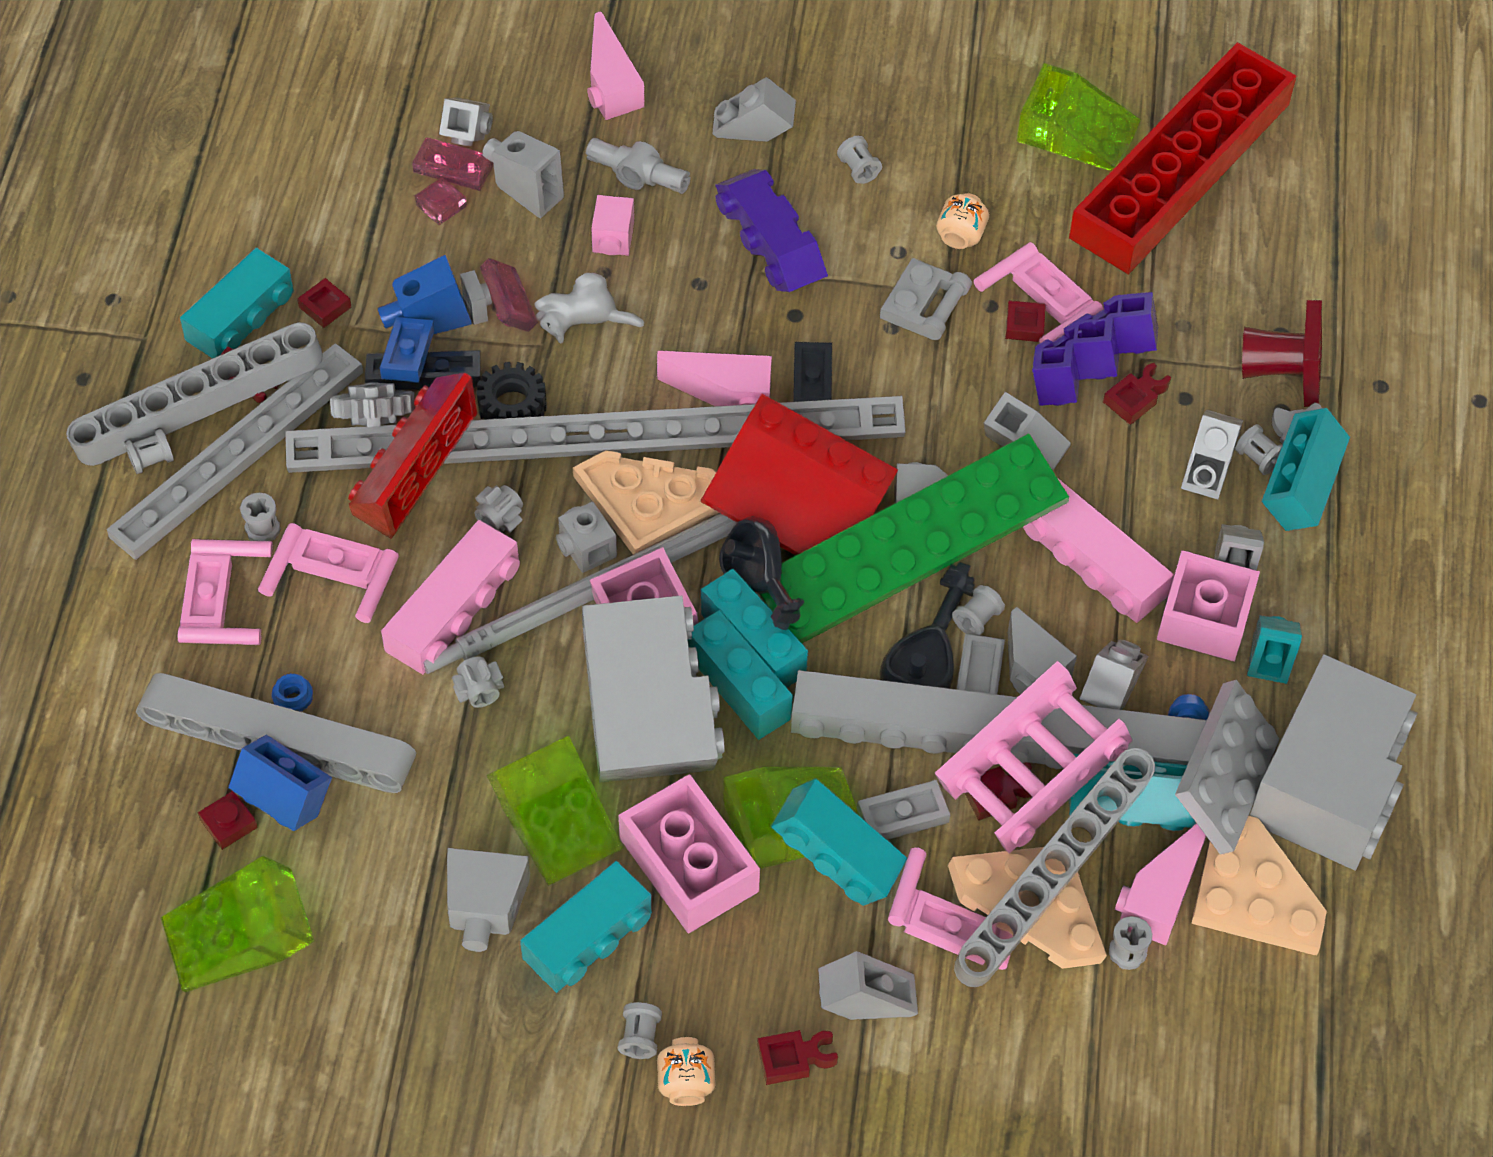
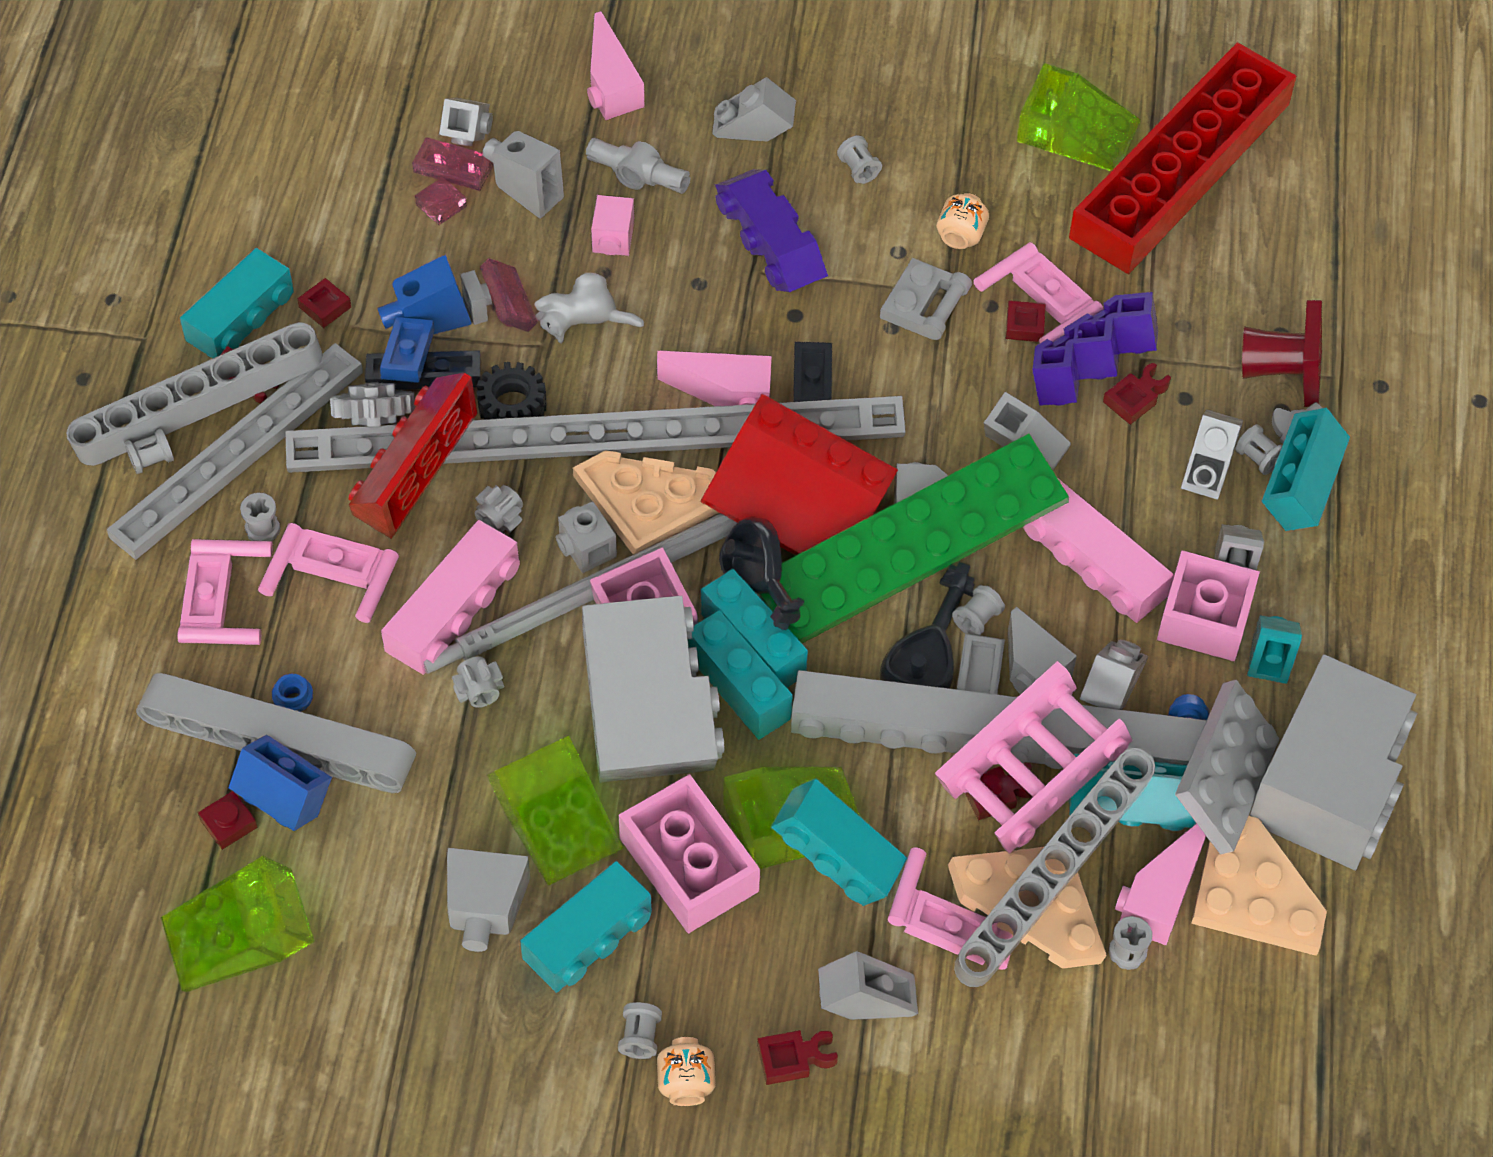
(905, 810): light grey plate -> none

